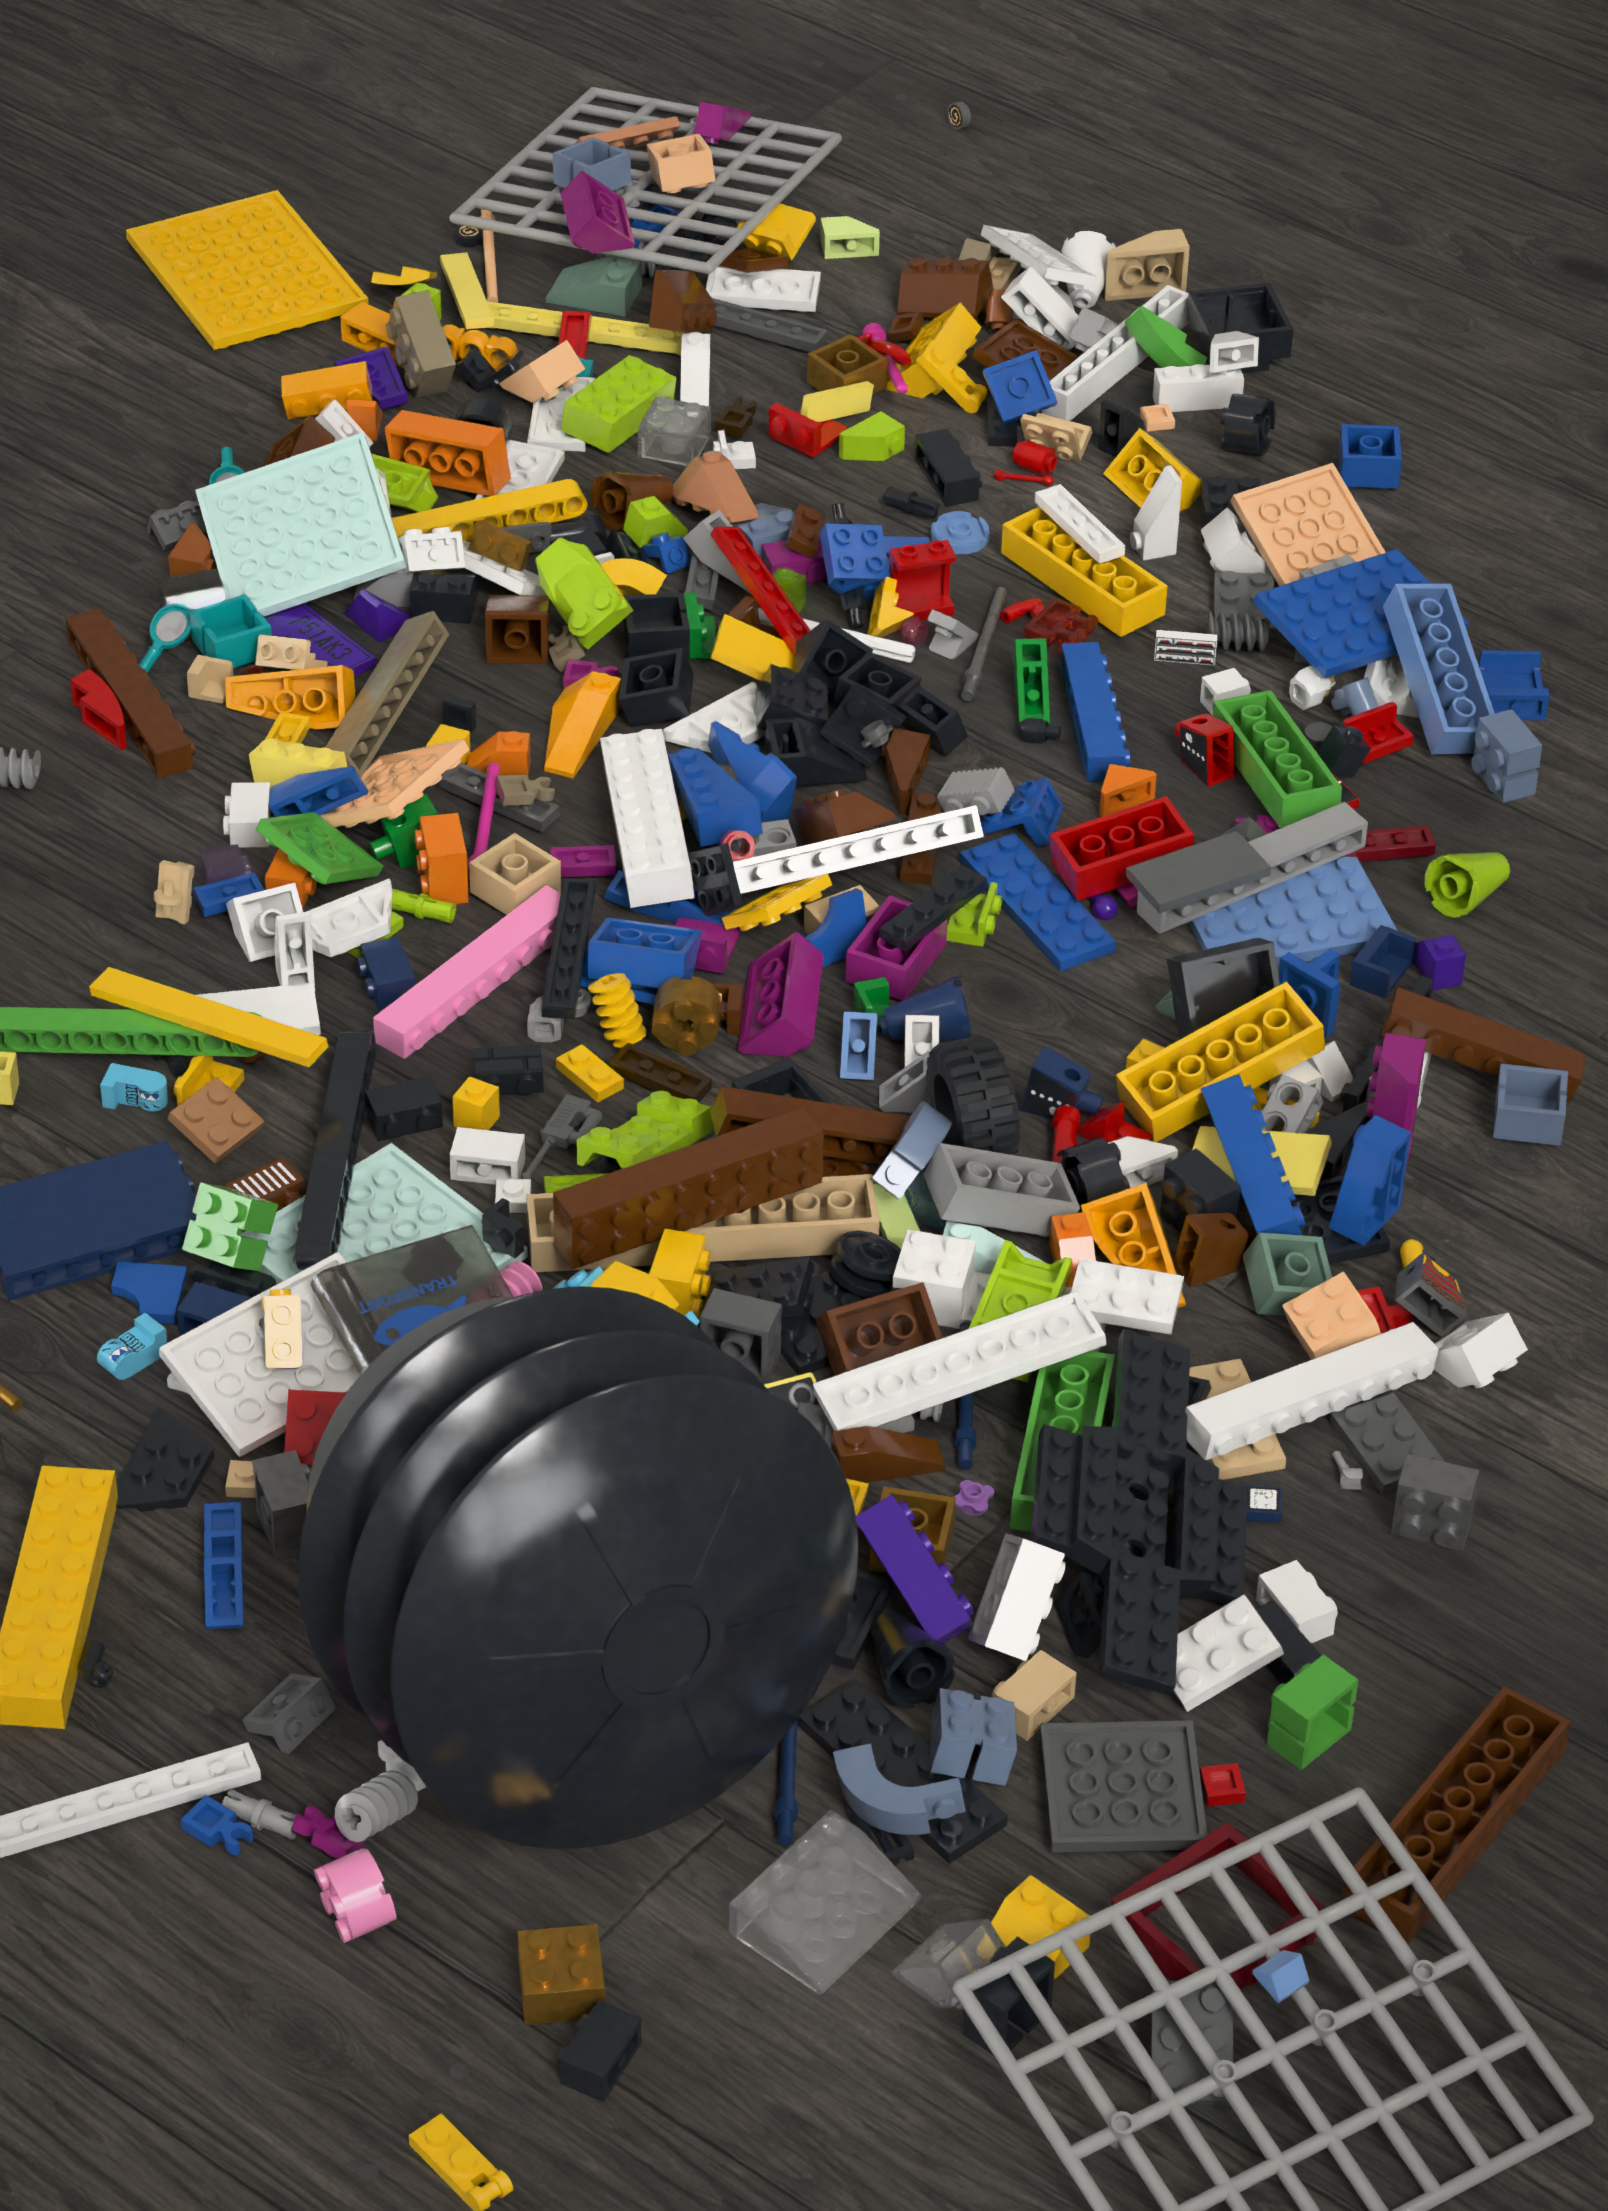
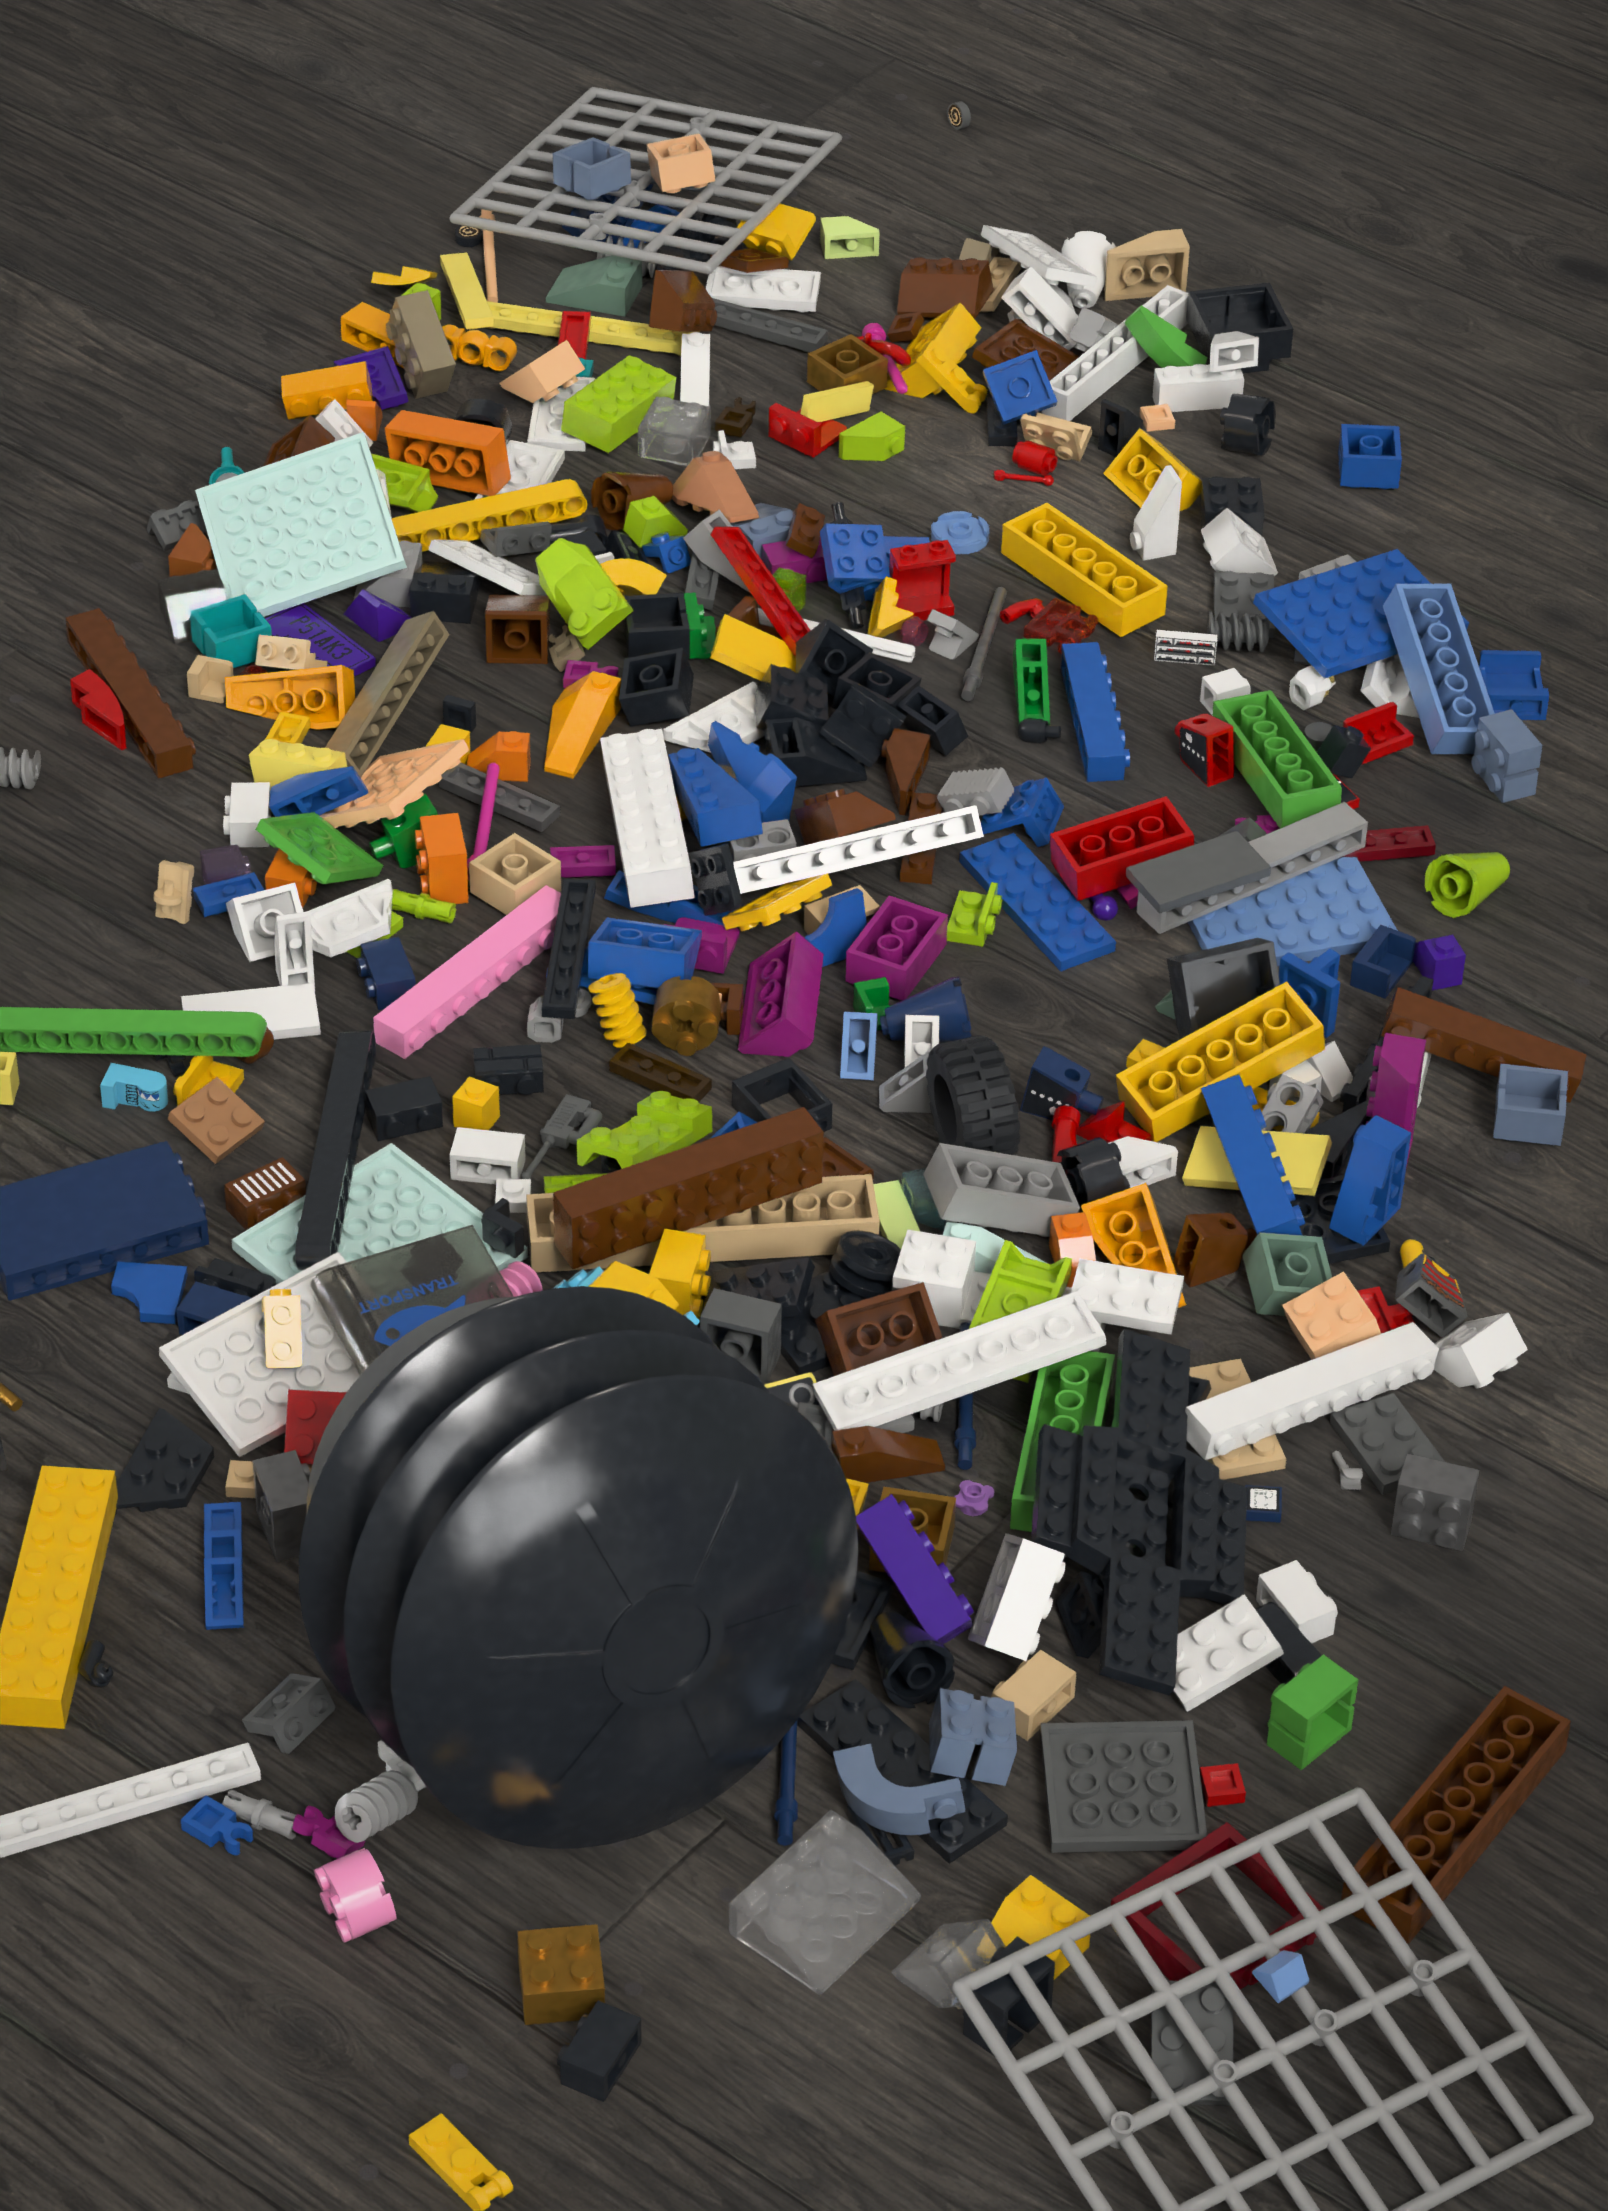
(134, 1348): medium azure leg -> none
(167, 630): teal piece -> none
(209, 1017): yellow tile -> none
(220, 1222): bright green piece -> none
(246, 269): yellow plate -> none
(432, 551): white bracket -> none
(481, 373): black bracket -> none
(500, 545): pearl gold plate -> none
(519, 790): dark tan plate -> none
(589, 1073): yellow plate -> none
(596, 216): magenta slope -> none
(638, 134): nougat plate -> none
(719, 122): magenta slope -> none
(747, 844): brick -> none
(847, 1130): reddish brown brick -> none
(876, 734): dark grey plate -> none
(910, 502): black axle -> none
(913, 1149): sand blue arch -> none
(933, 908): black plate -> none
(947, 467): black brick -> none
(997, 311): dark orange brick -> none
(1079, 523): white plate -> none
(1126, 788): orange slope -> none
(1196, 1187): black brick -> none
(1305, 522): light nougat plate -> none
(1354, 698): sand blue piece -> none

